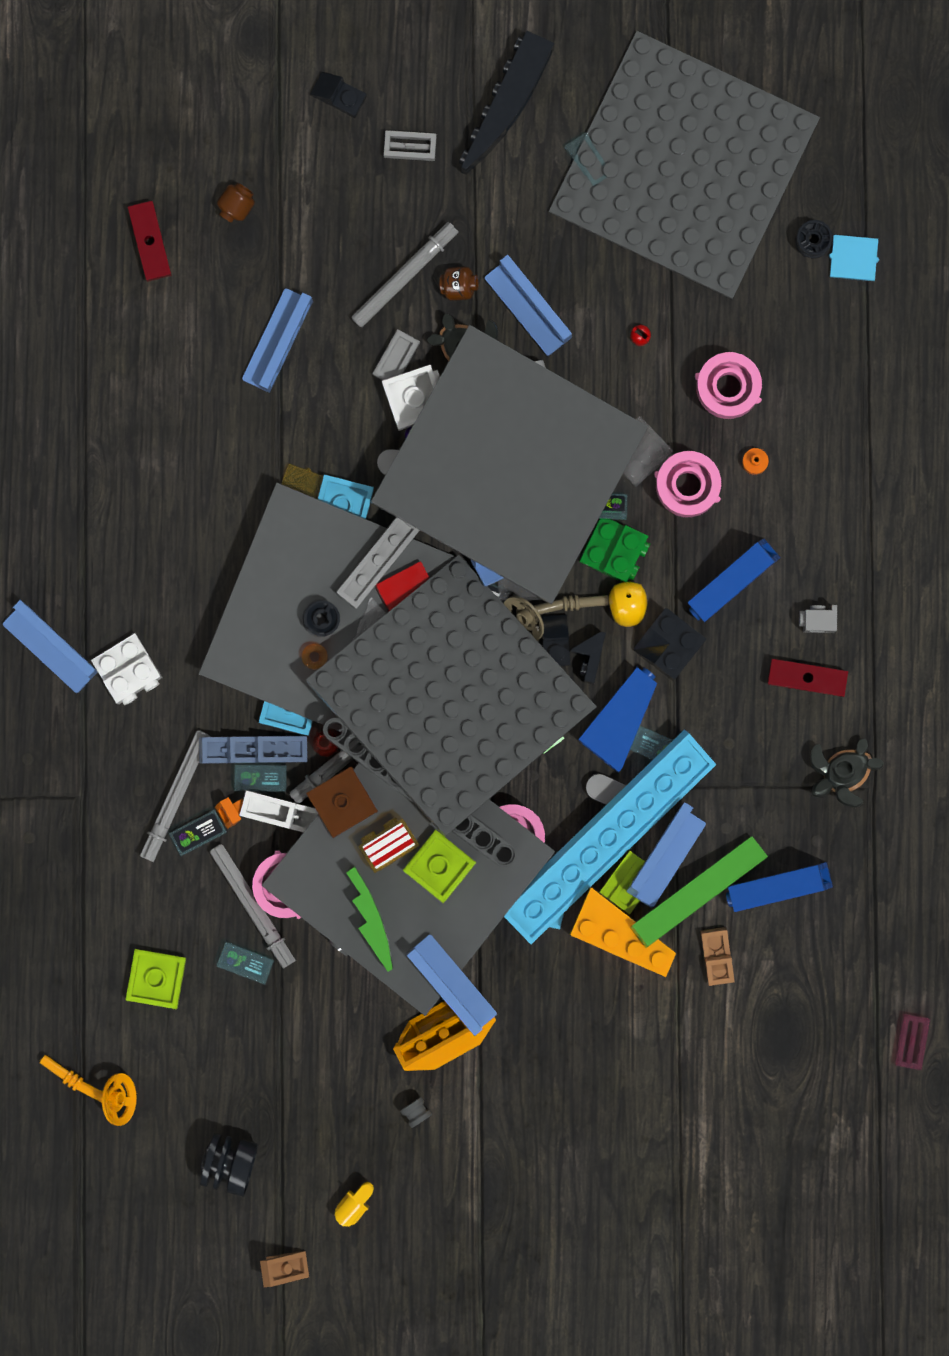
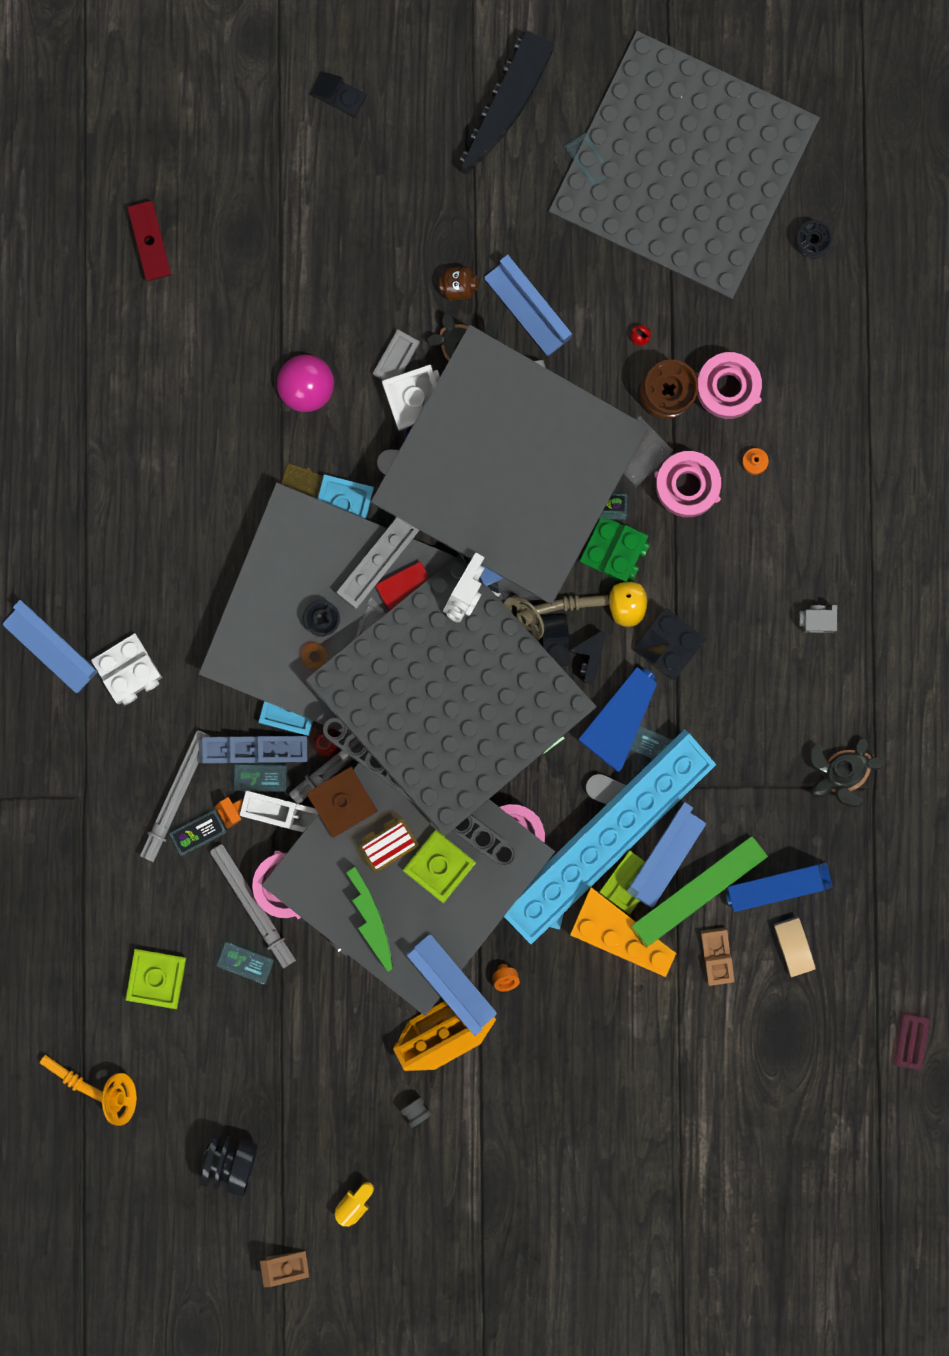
(235, 202): reddish brown head -> none
(277, 339): medium blue panel -> none
(305, 383): none -> dark pink piece
(405, 274): light grey axle -> none
(410, 155): light grey tile -> none
(466, 591): none -> white plate
(505, 978): none -> orange tile
(664, 375): none -> reddish brown wheel
(733, 580): blue slope -> none
(791, 674): dark red tile -> none
(794, 946): none -> tan slope
(854, 258): medium azure piece -> none

